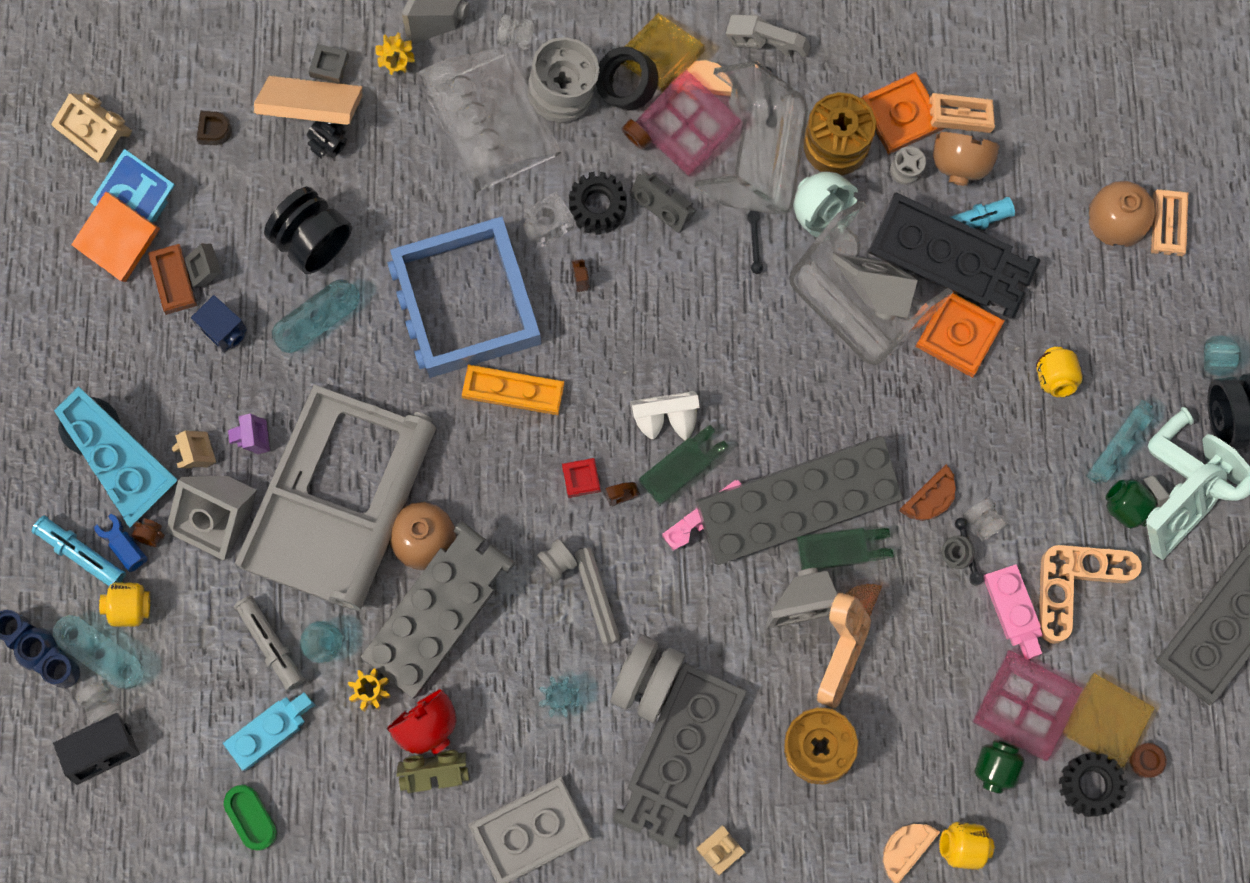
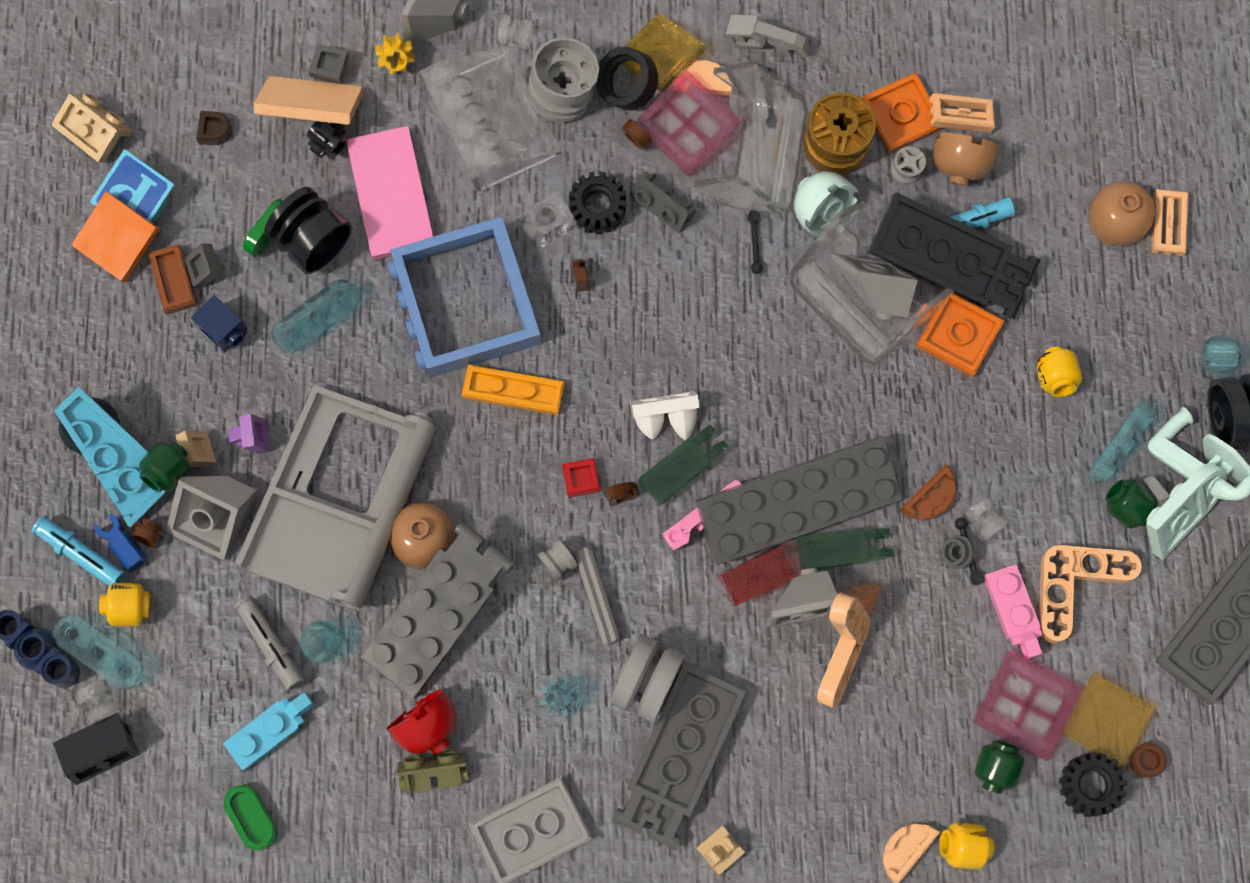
(164, 466): none -> dark green head
(256, 241): none -> green tile
(378, 691): yellow gear -> none
(389, 190): none -> bright pink tile
(756, 575): none -> clear red hinge
(819, 725): pearl gold wheel -> none

